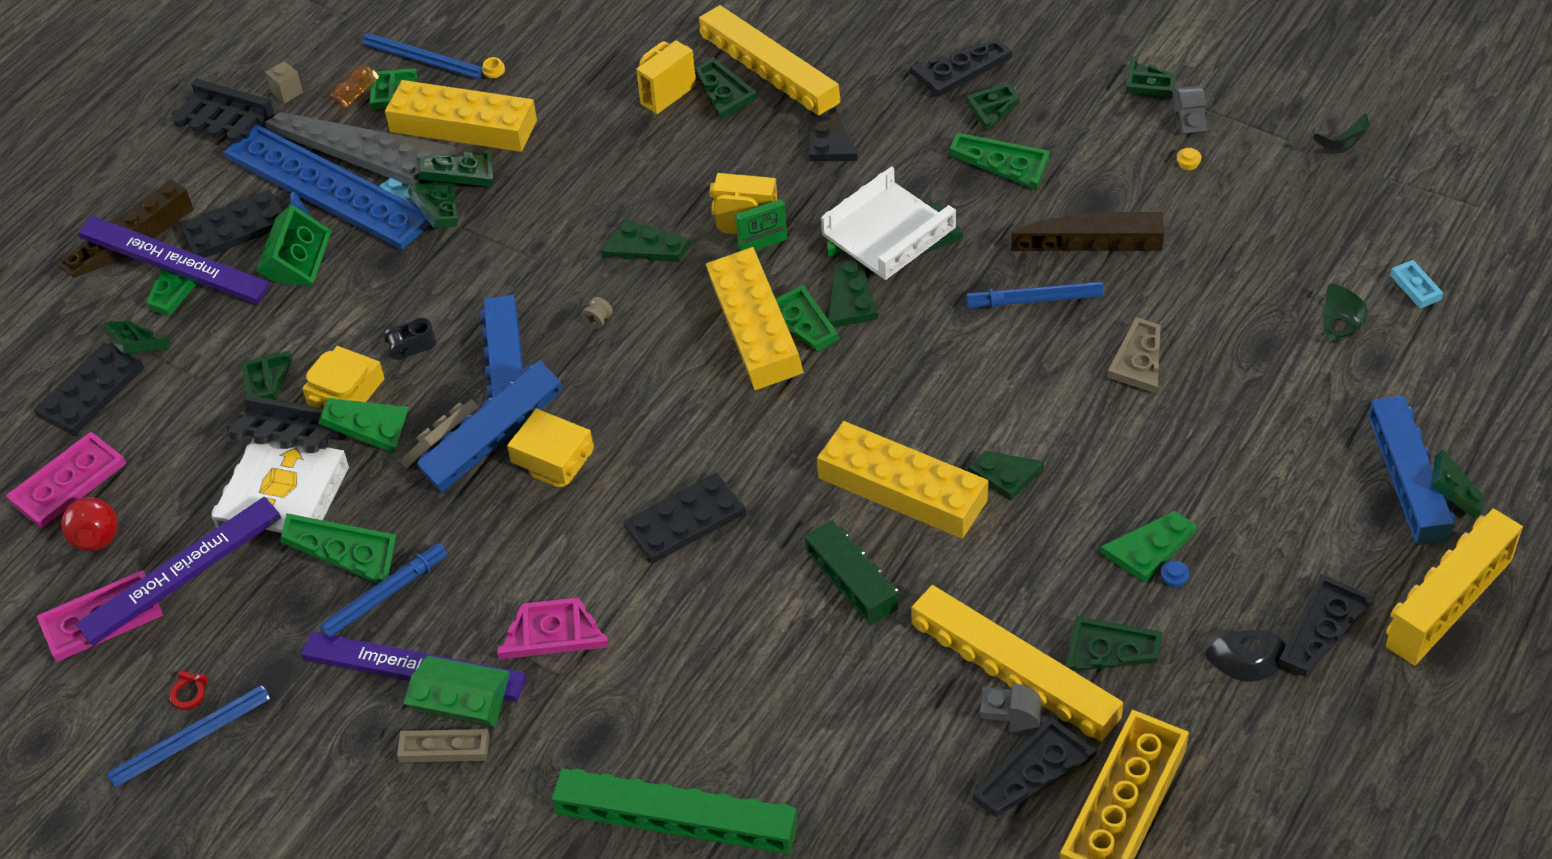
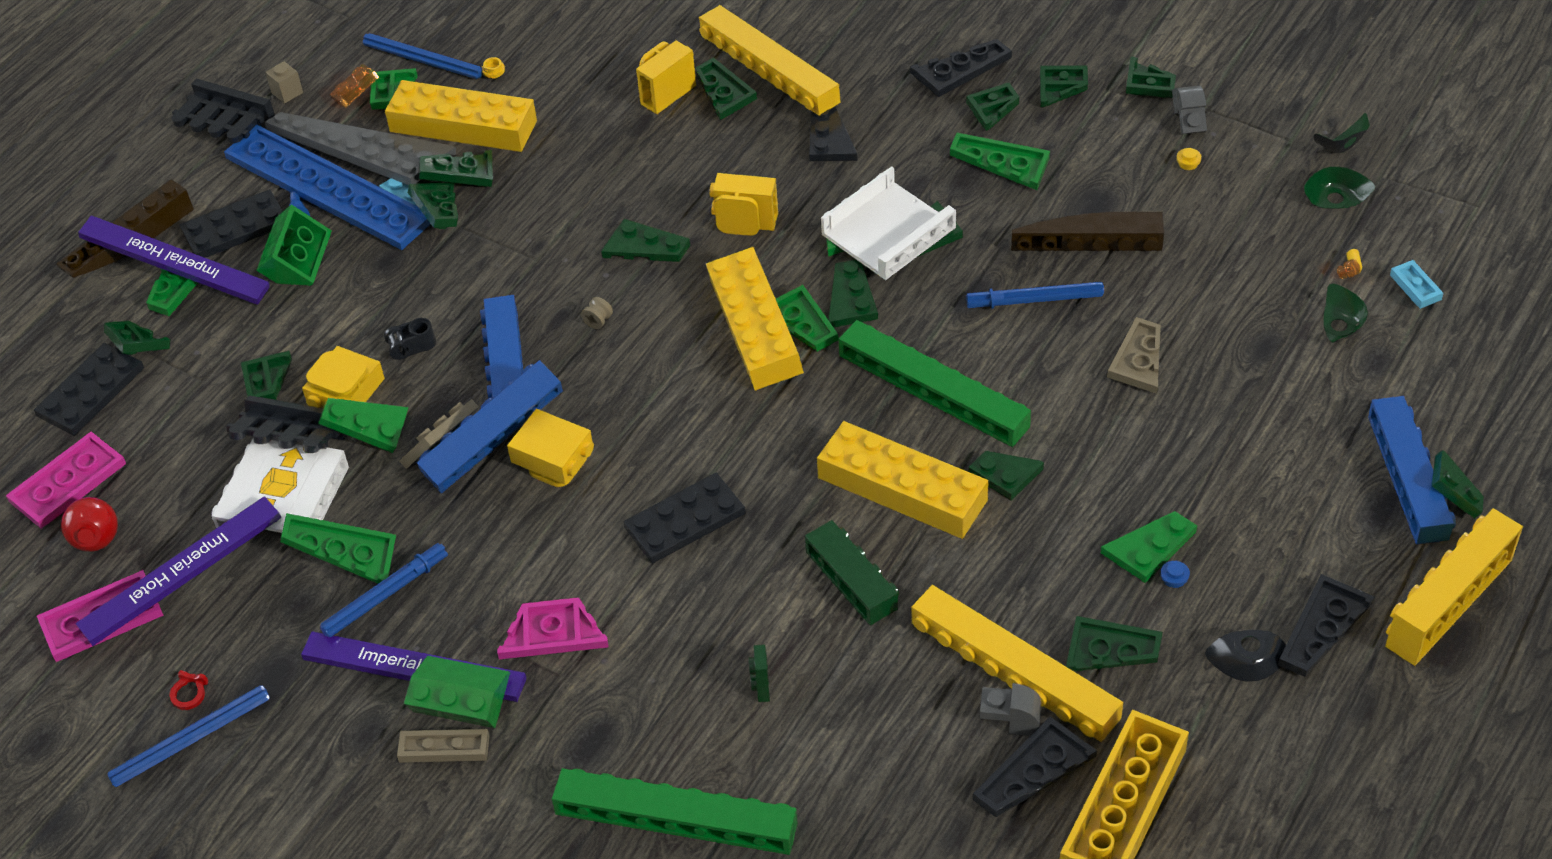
(759, 673): none -> dark green wing
(761, 226): green tile -> none
(935, 383): none -> green brick
(1061, 82): none -> dark green wing
(1346, 182): none -> dark green piece
(1352, 266): none -> clear orange arm

